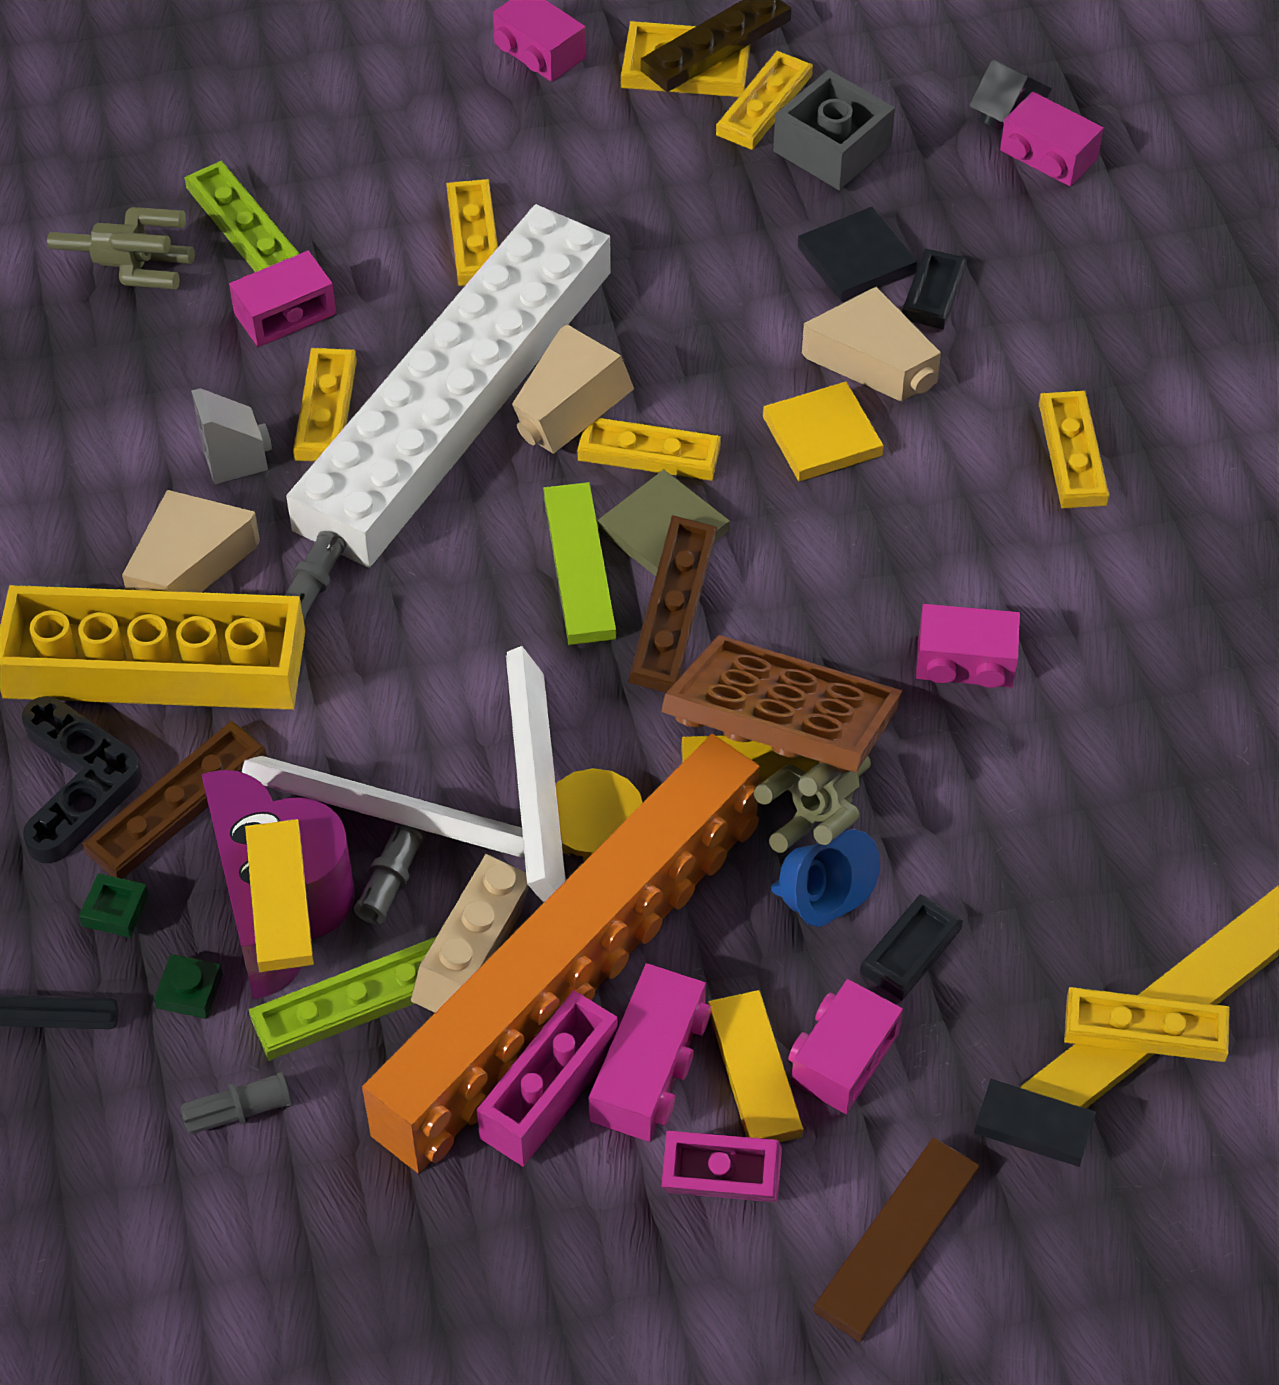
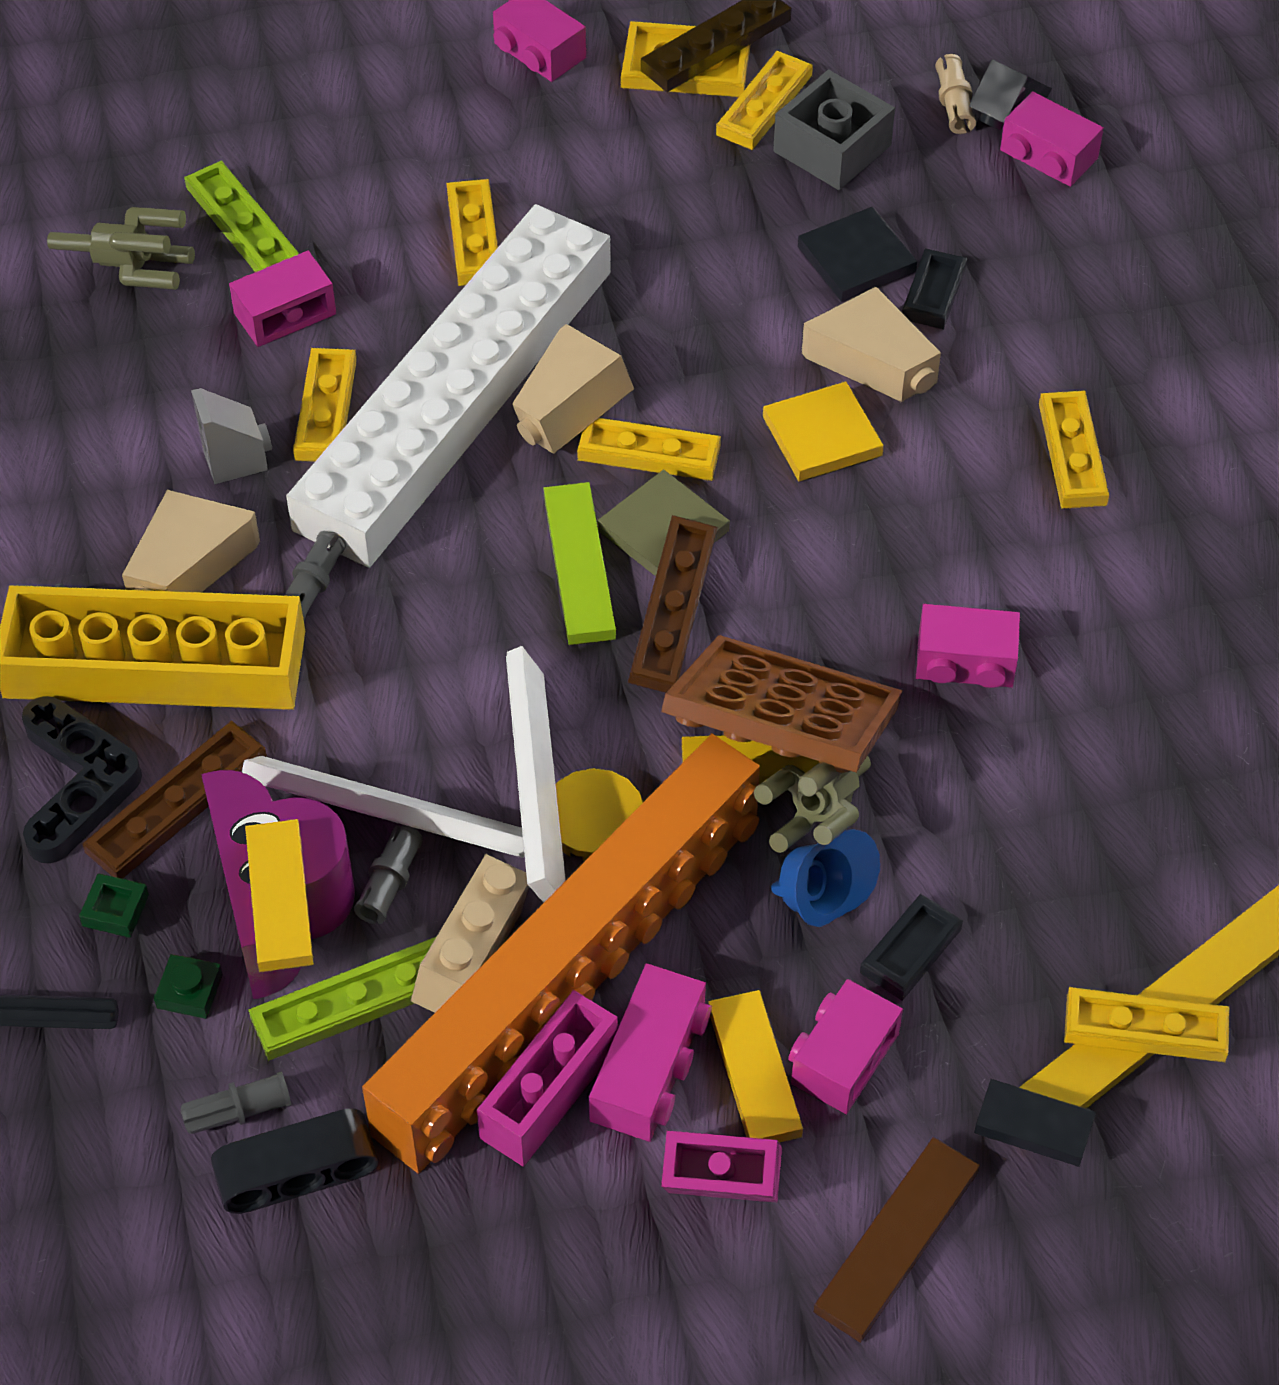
(294, 1161): none -> black beam
(955, 94): none -> tan pin

